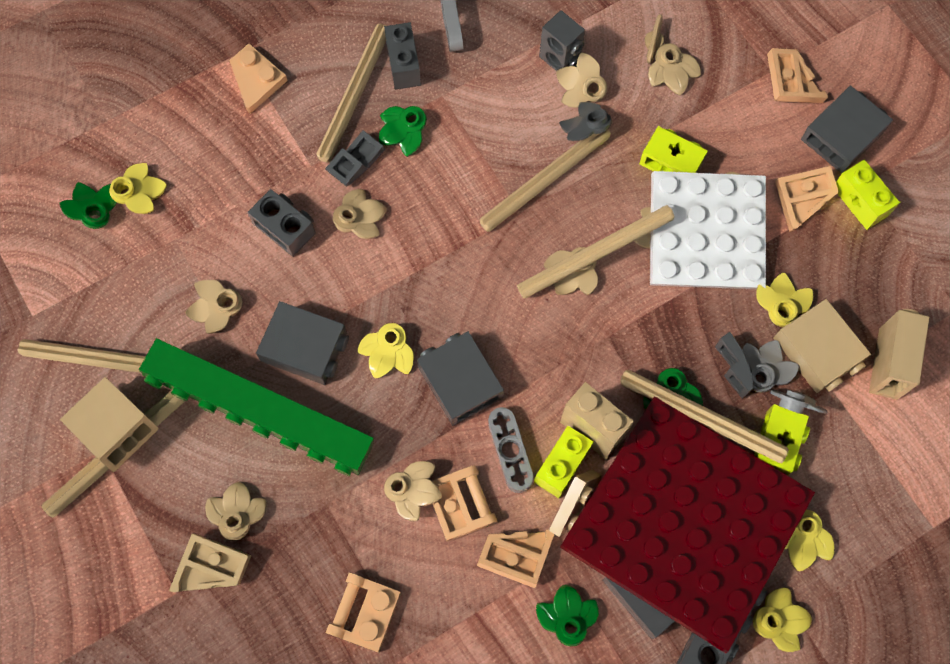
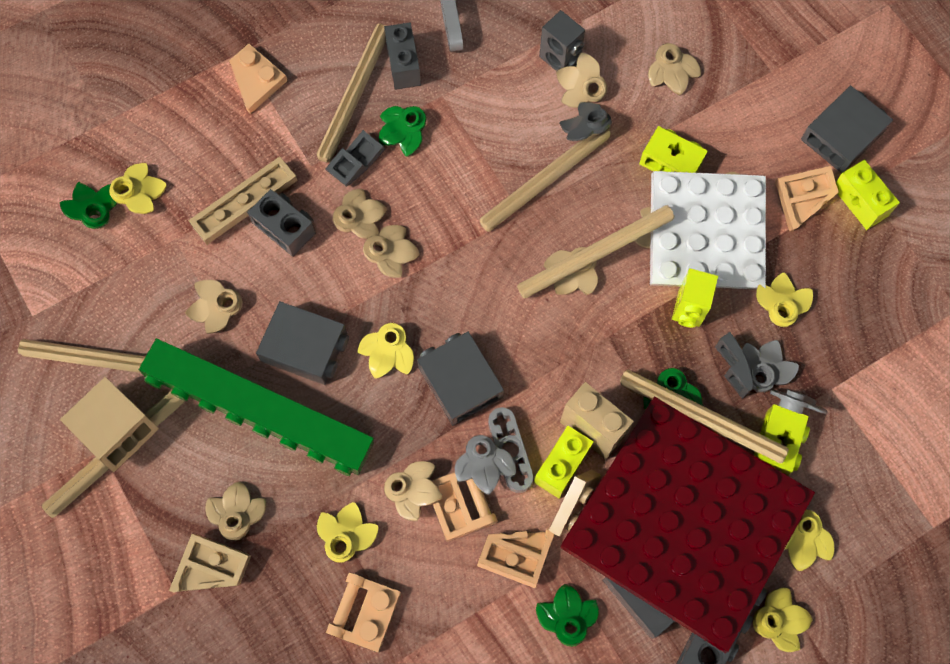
(235, 204): none -> tan plate
(346, 528): none -> light yellow plate
(394, 250): none -> tan plate
(485, 467): none -> light grey plate
(654, 39): tan piece -> none
(694, 298): none -> neon yellow brick
(792, 78): light nougat wing -> none
(822, 347): tan brick -> none
(899, 354): tan brick -> none

